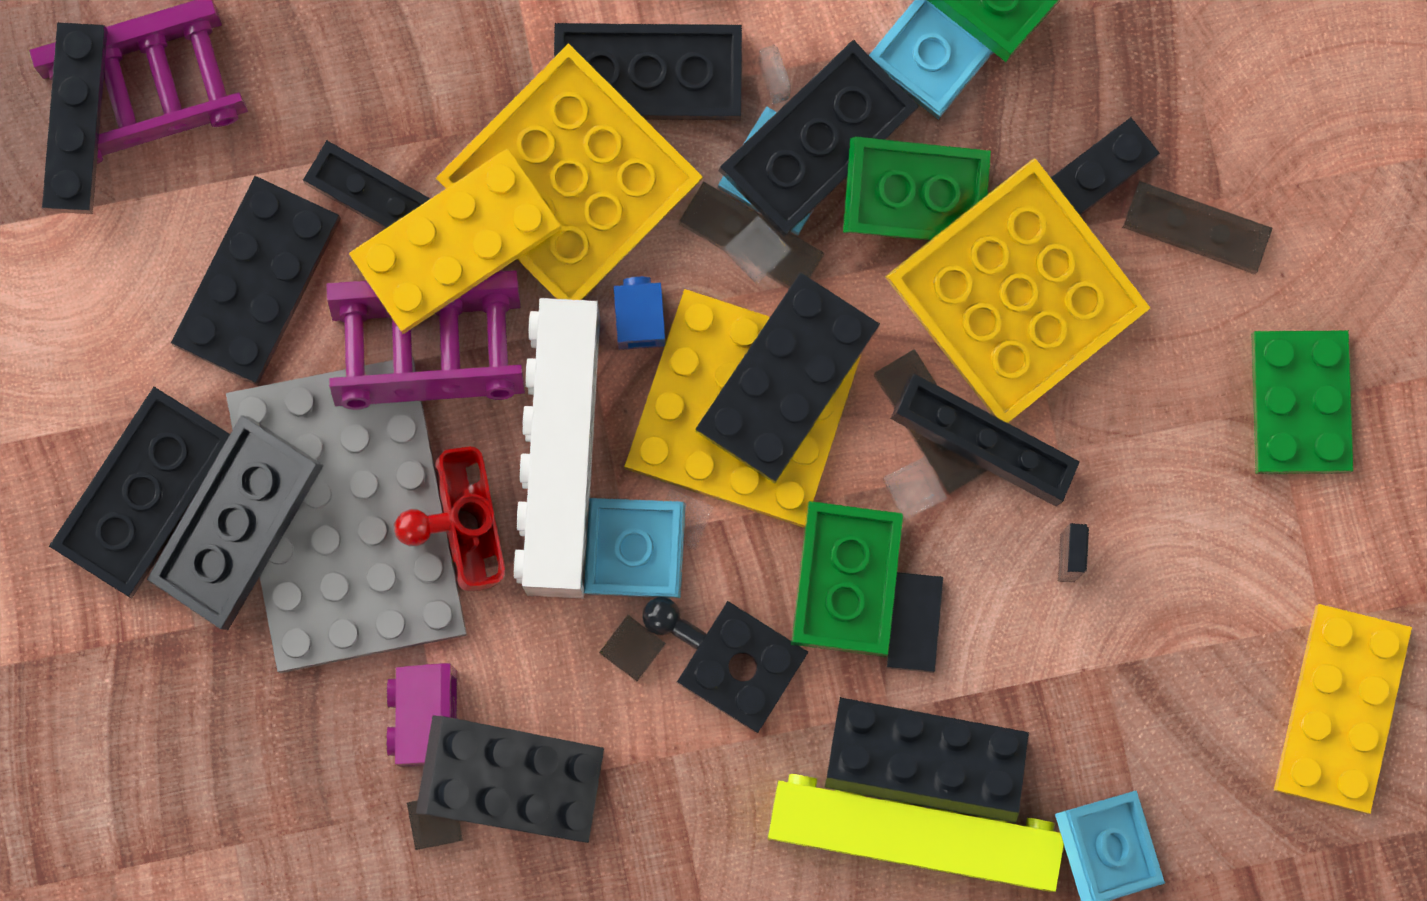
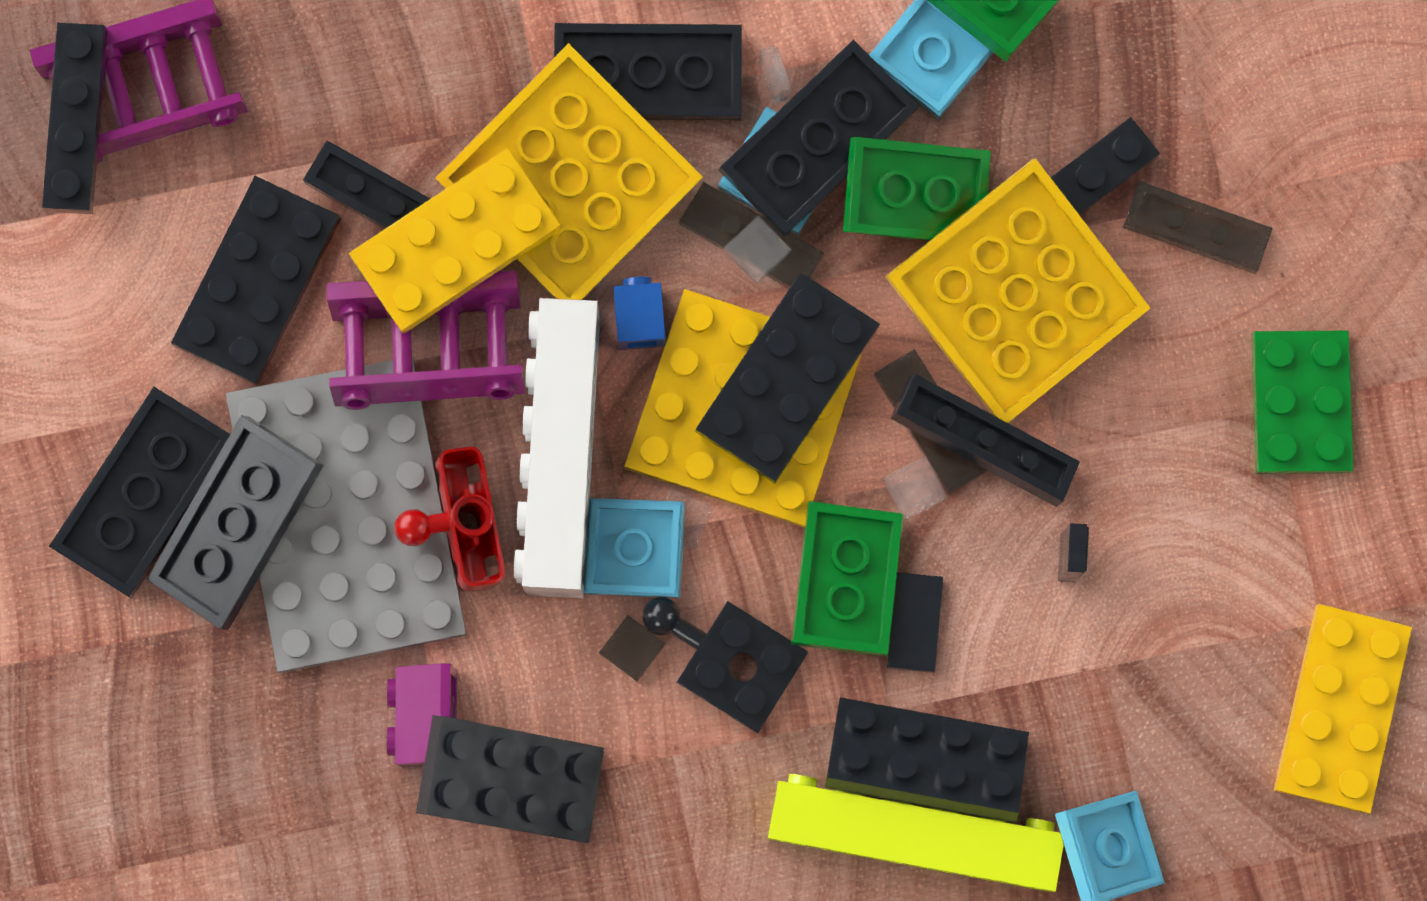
(432, 830): clear smoke tile -> none

